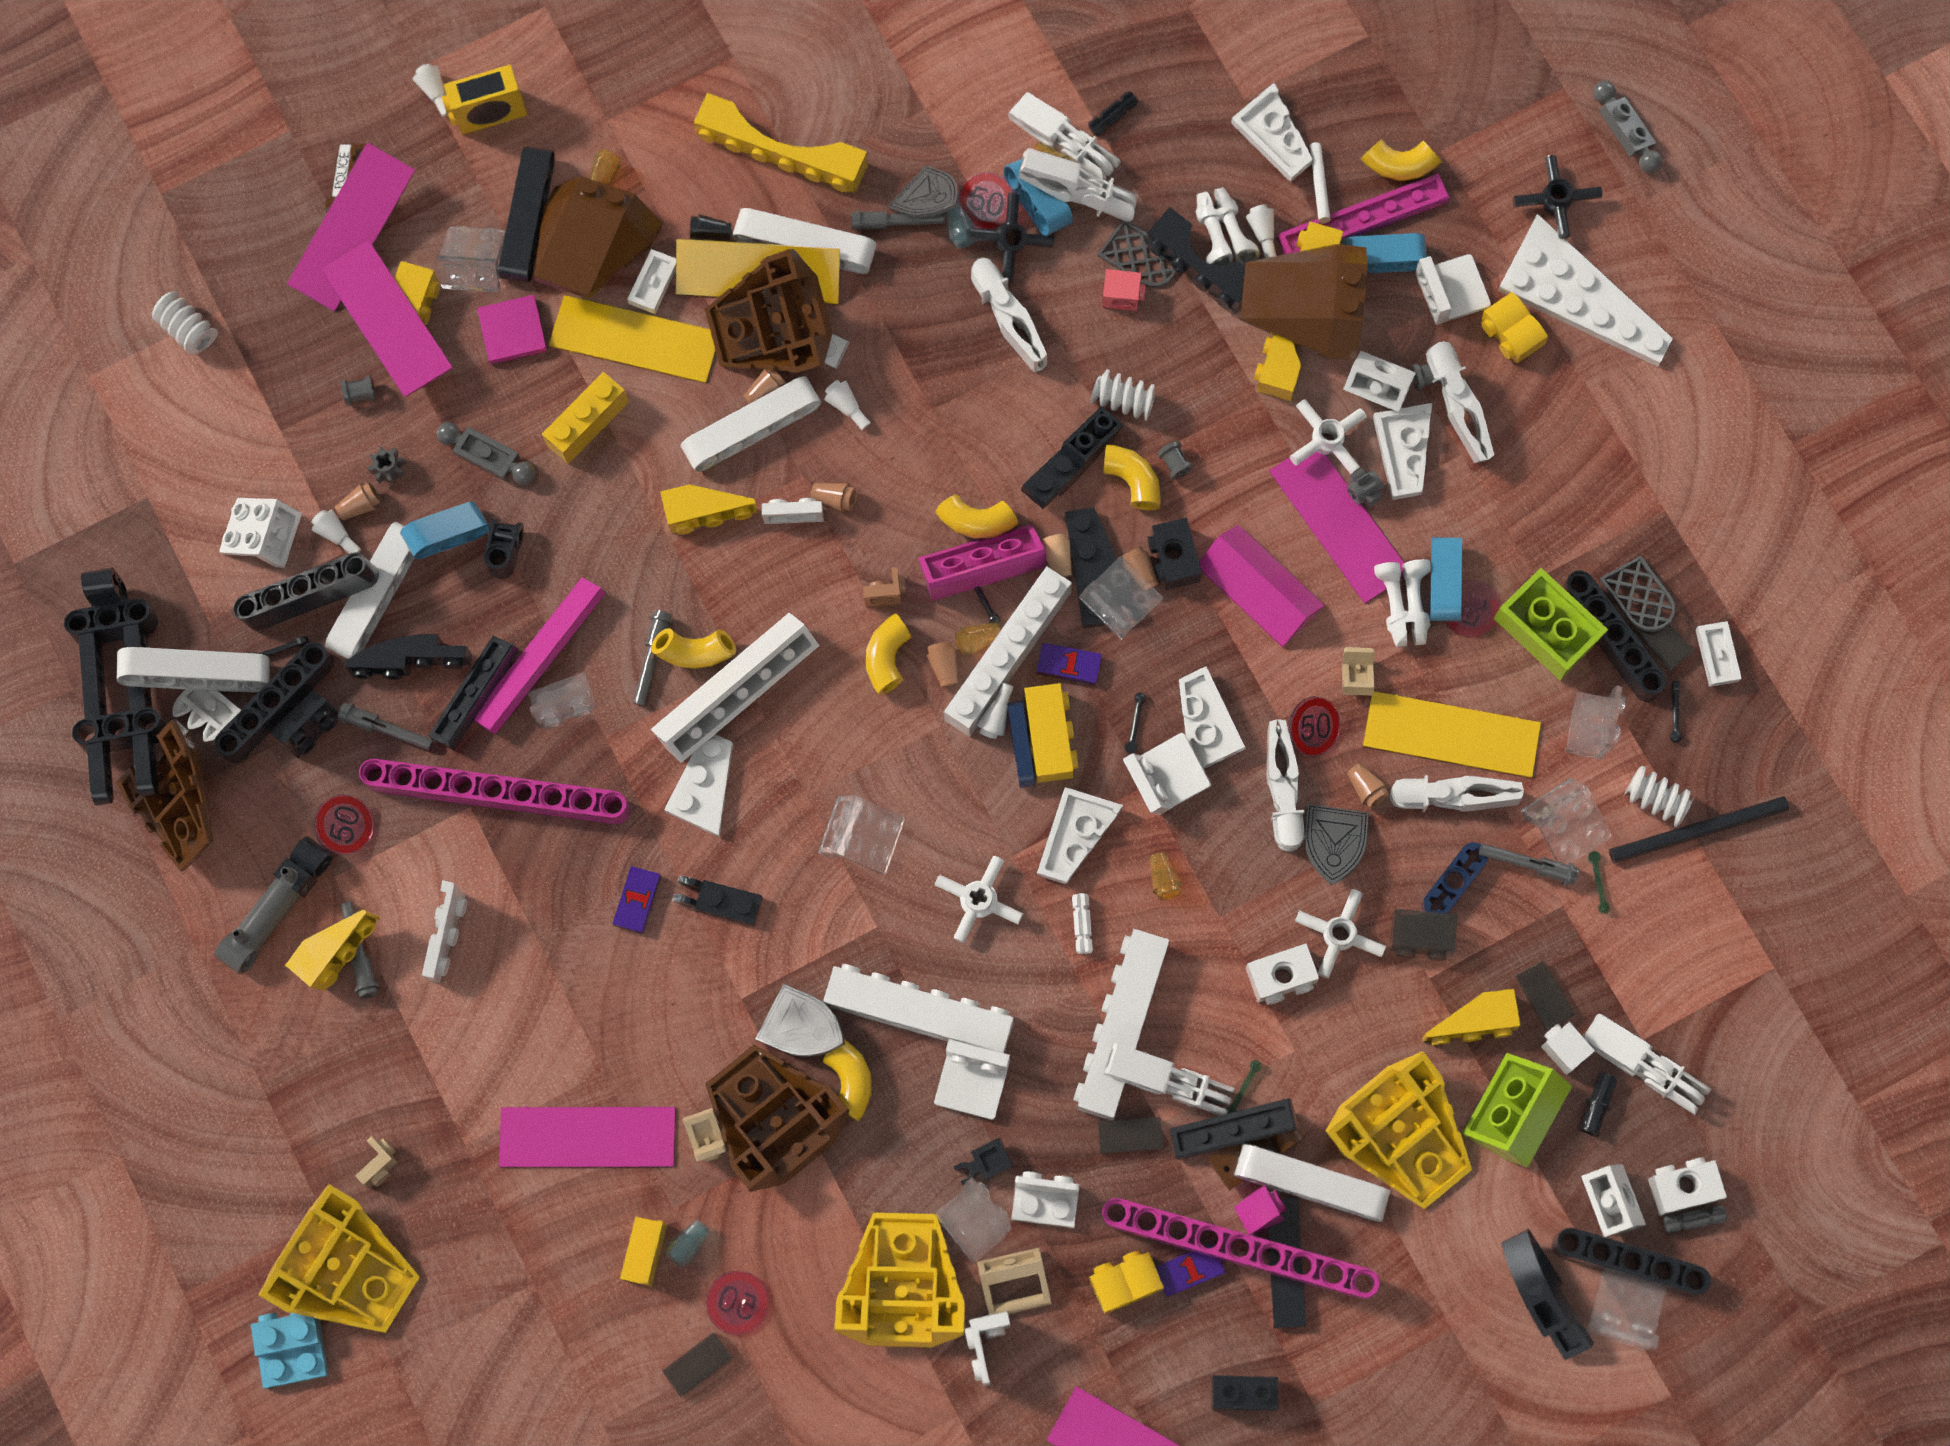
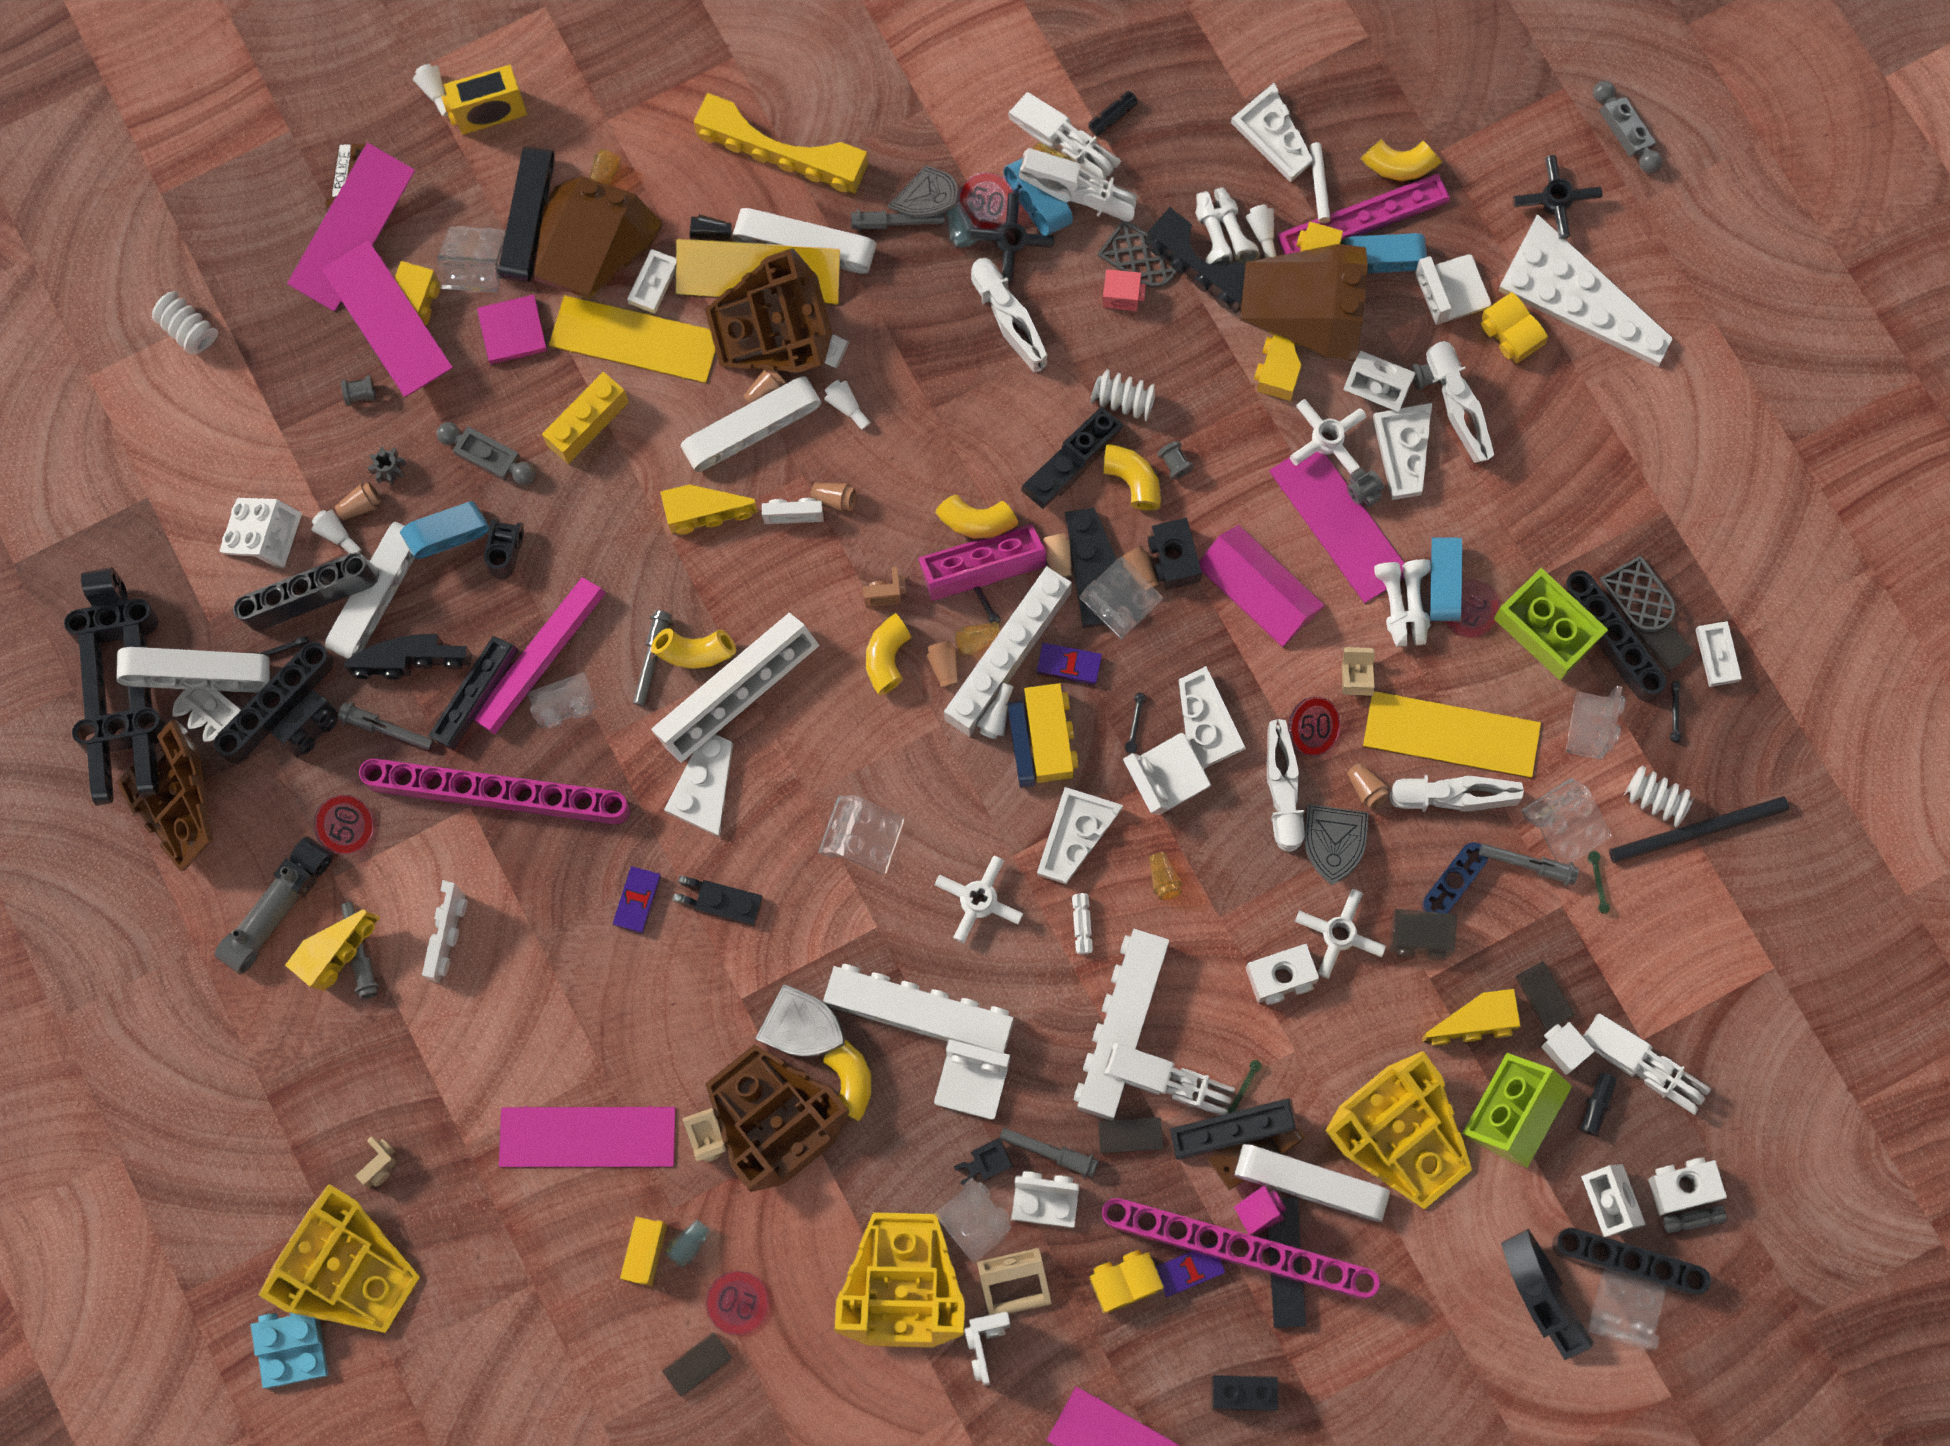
(1065, 1157): none -> dark grey pin

